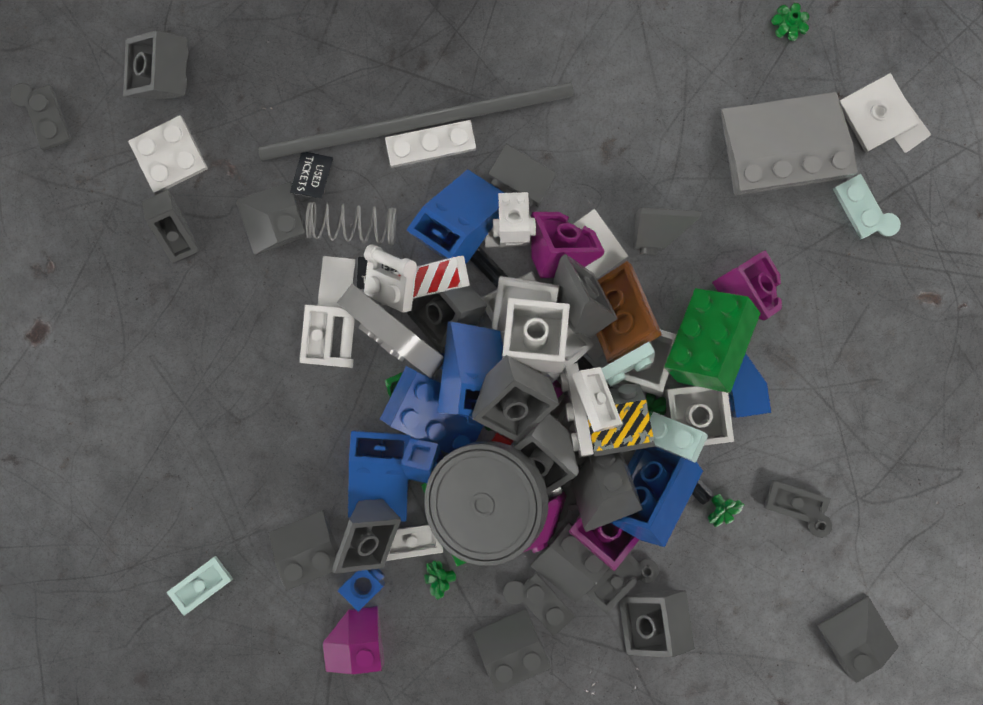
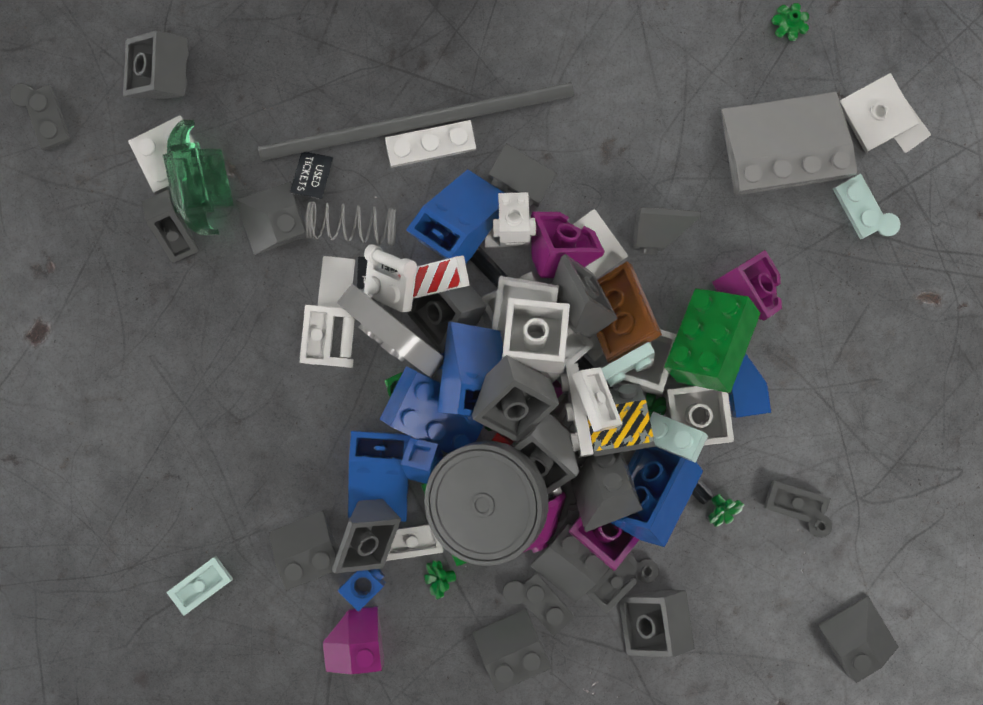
(195, 179): none -> clear green plate

